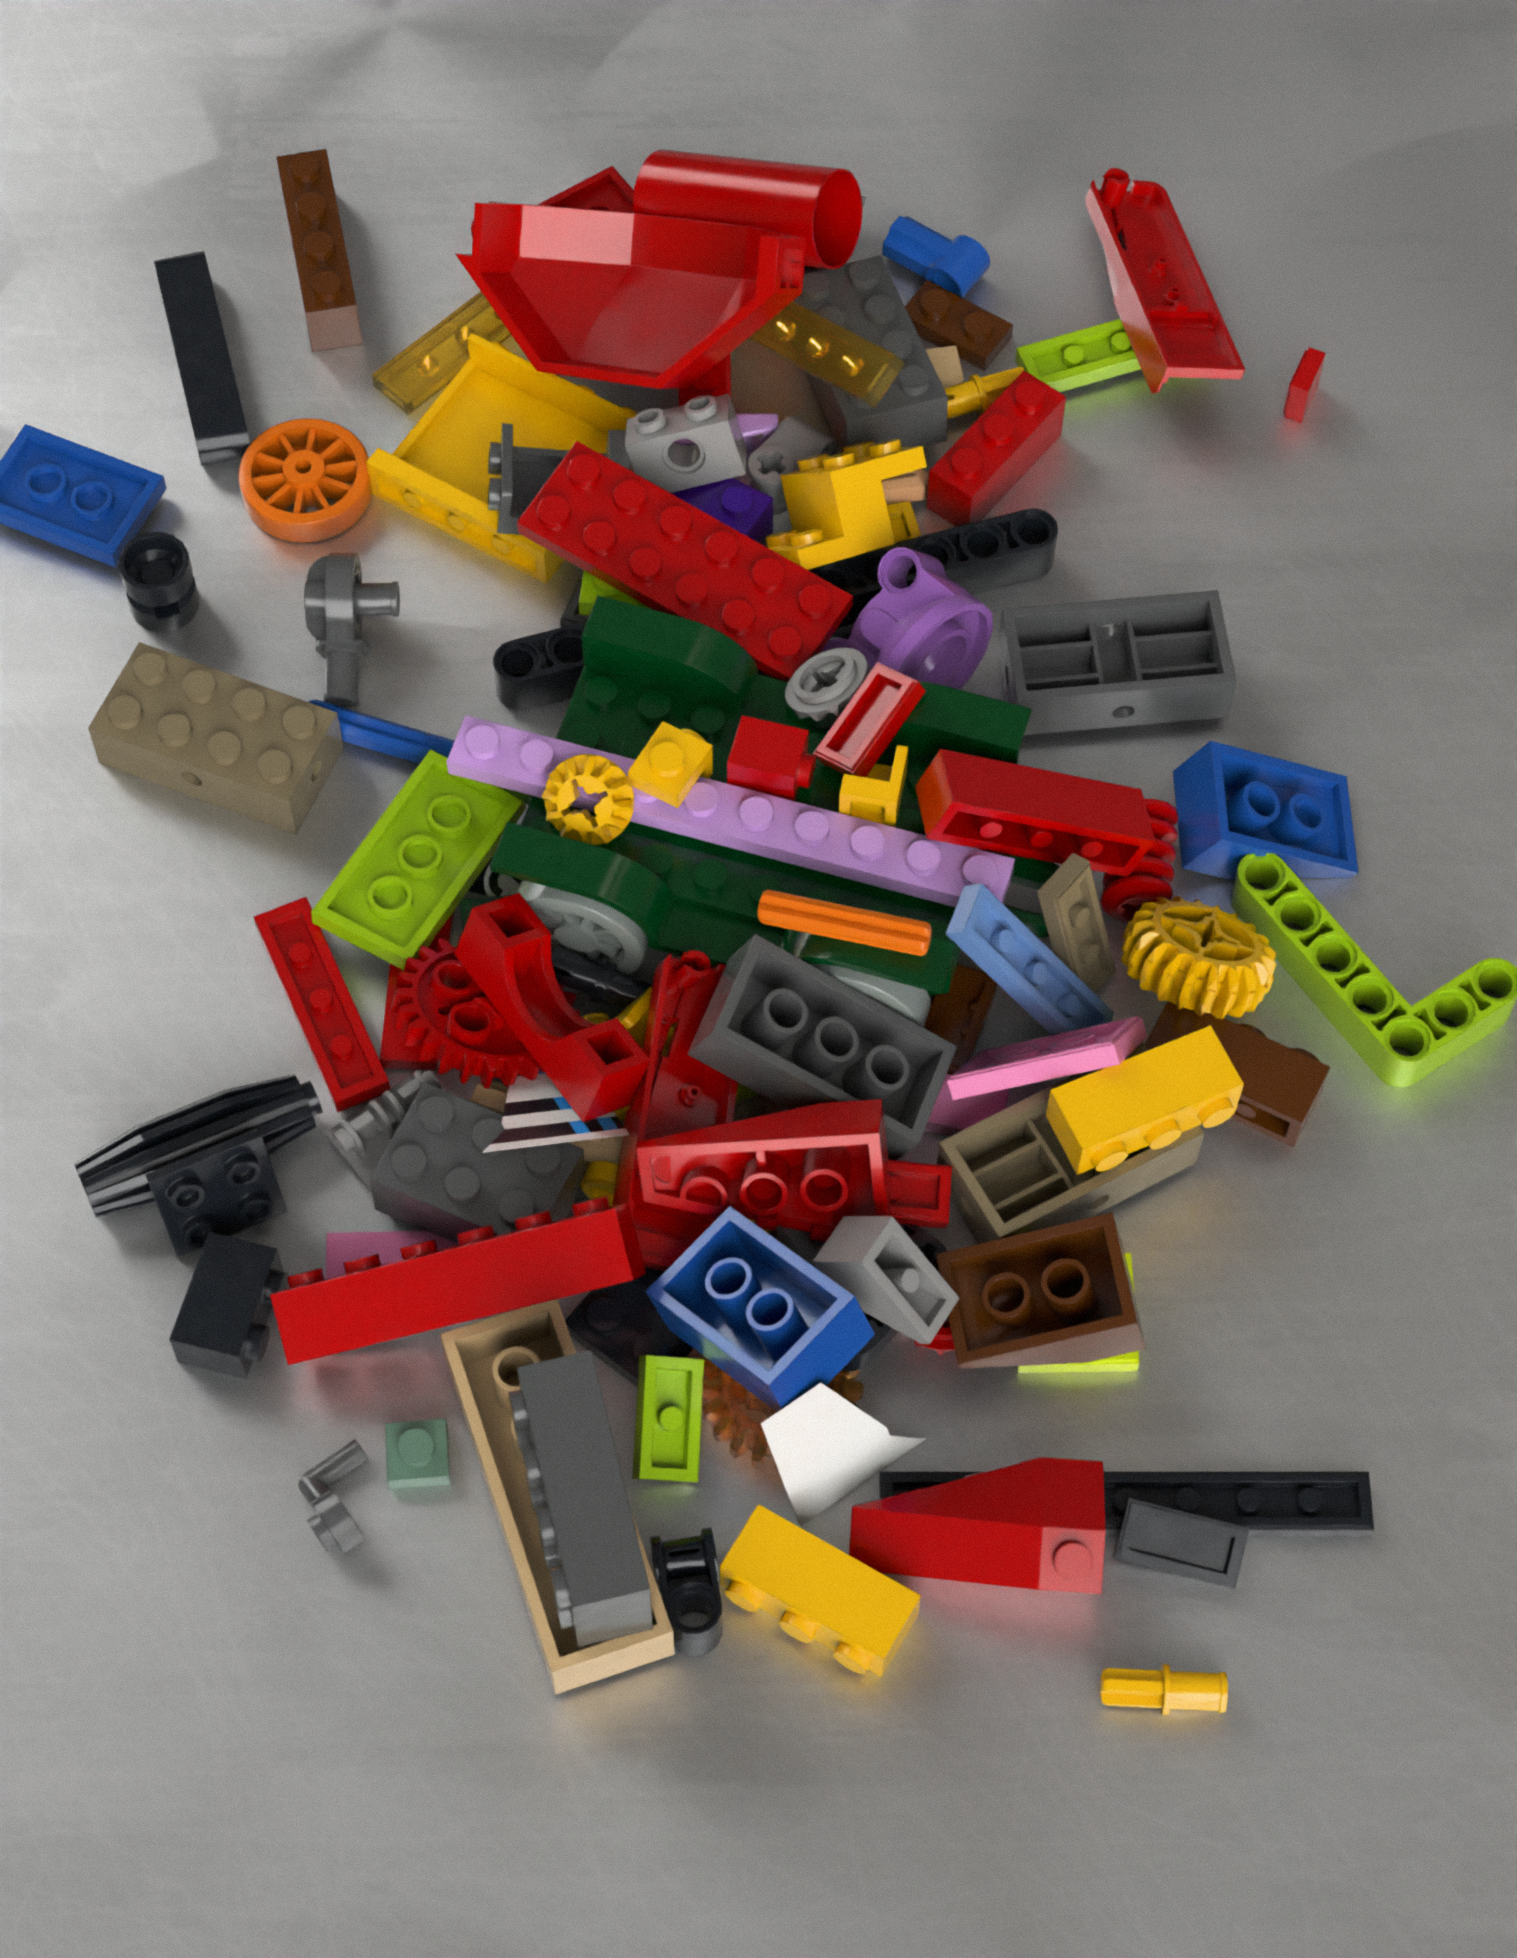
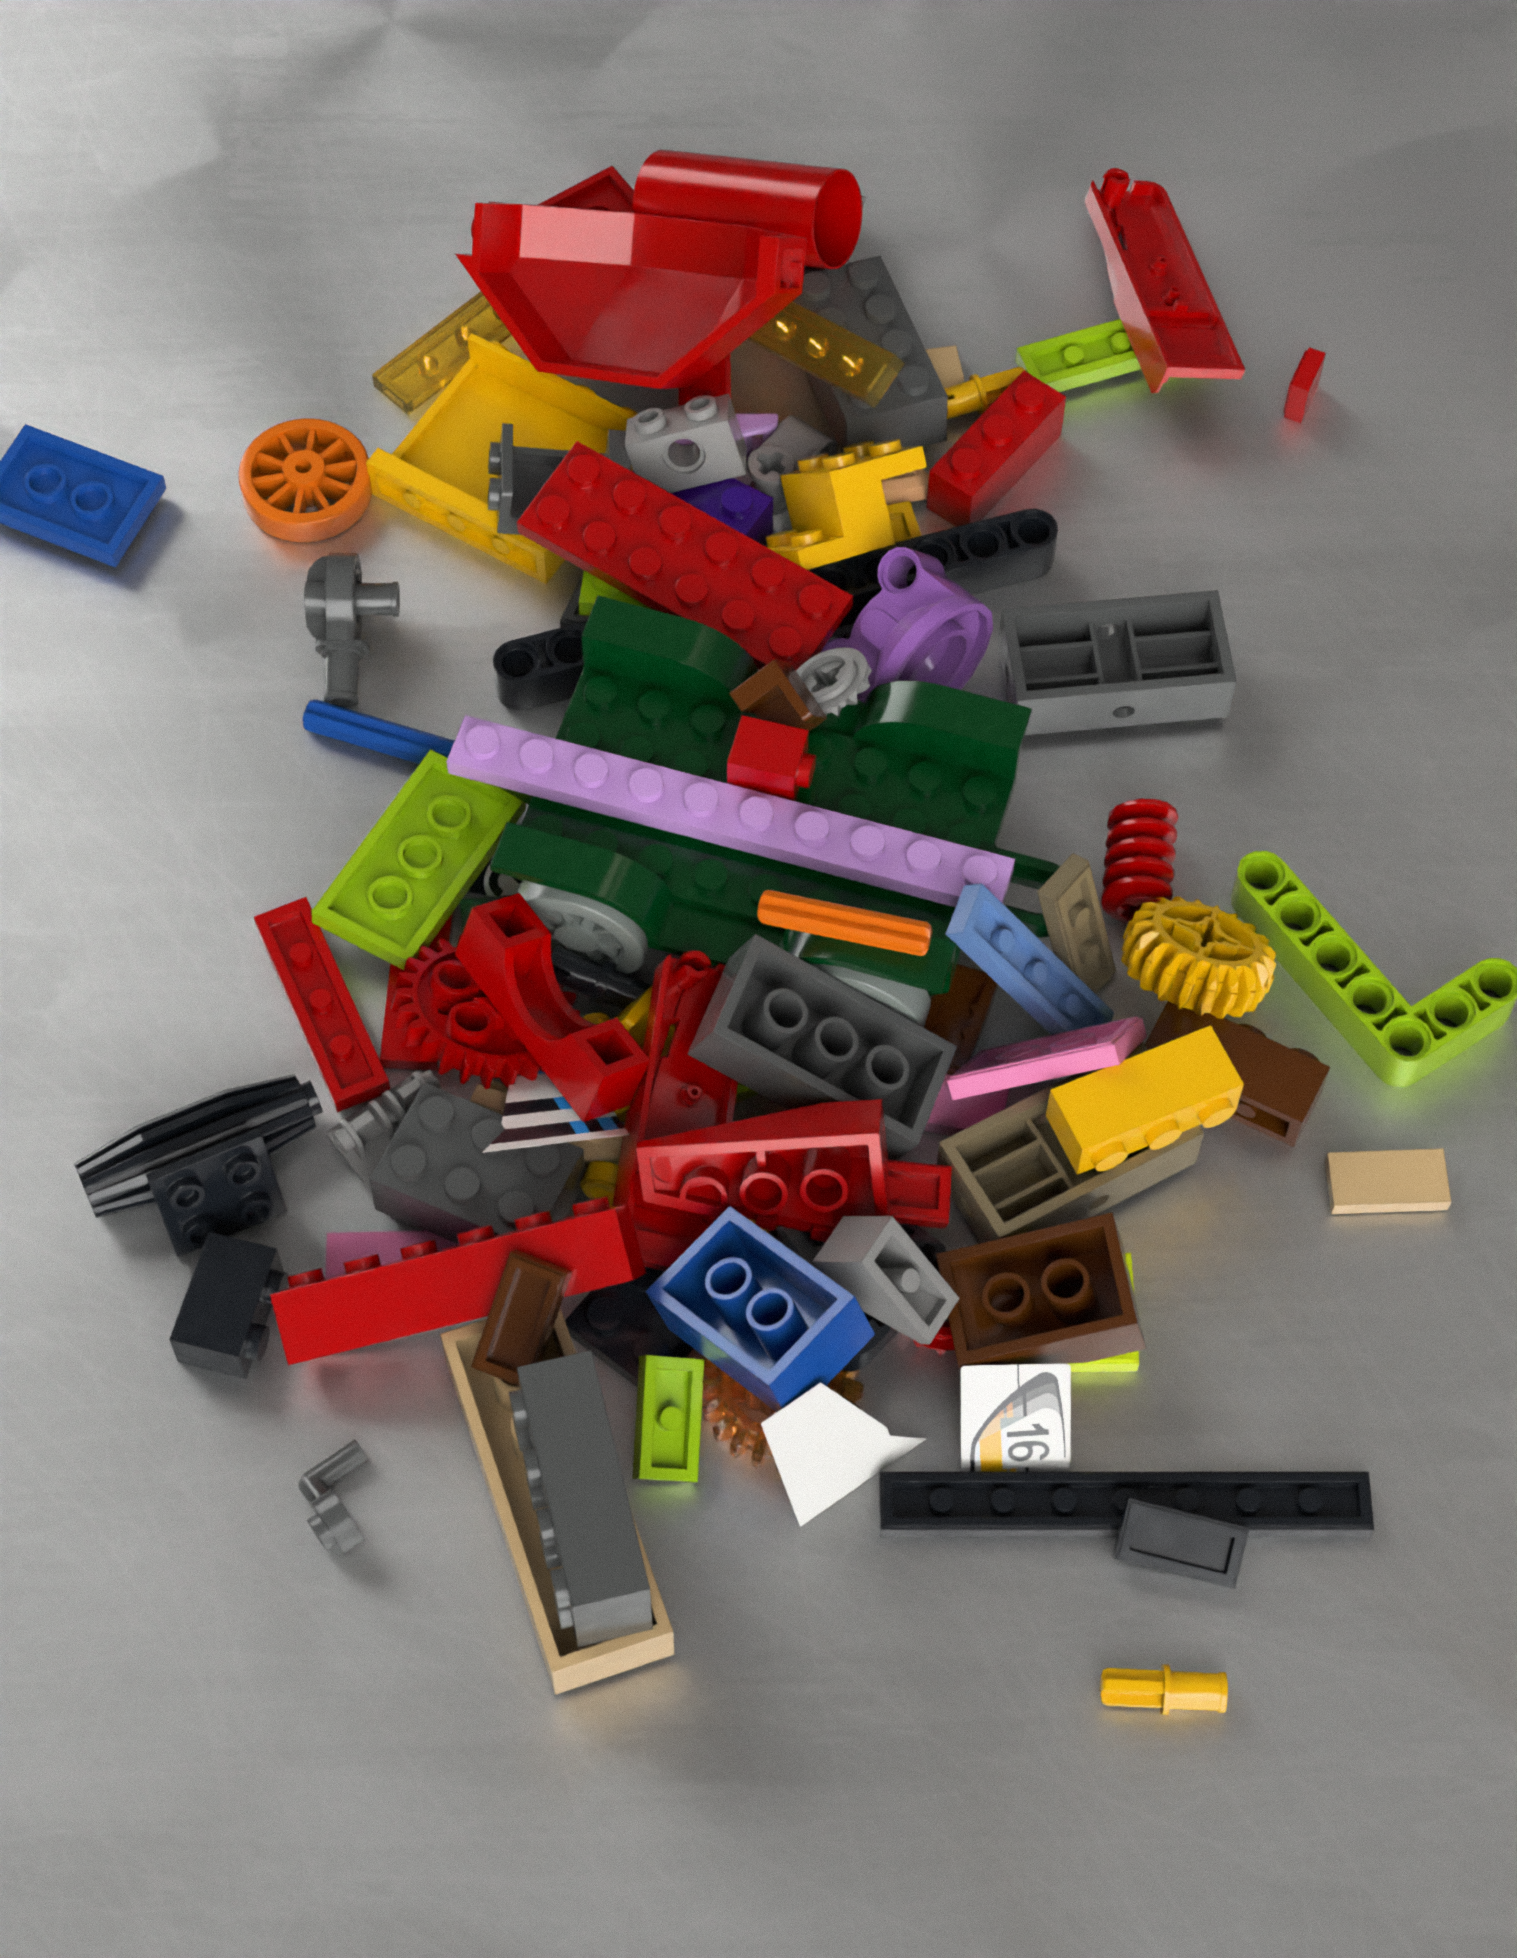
(159, 582): black wheel -> none
(202, 358): black beam -> none
(217, 737): dark tan brick -> none
(319, 250): reddish brown brick -> none
(417, 1453): sand green plate -> none
(521, 1316): none -> reddish brown tile
(594, 775): yellow gear -> none
(671, 764): yellow bracket -> none
(689, 1581): black piece -> none
(779, 697): none -> reddish brown panel
(818, 1592): yellow brick -> none
(869, 721): red tile -> none
(877, 794): yellow panel -> none
(943, 261): blue piece -> none
(952, 321): reddish brown plate -> none
(1000, 1527): red wedge -> none
(1016, 1418): none -> sticker
(1033, 812): red brick -> none
(1258, 805): blue slope -> none
(1387, 1181): none -> tan tile

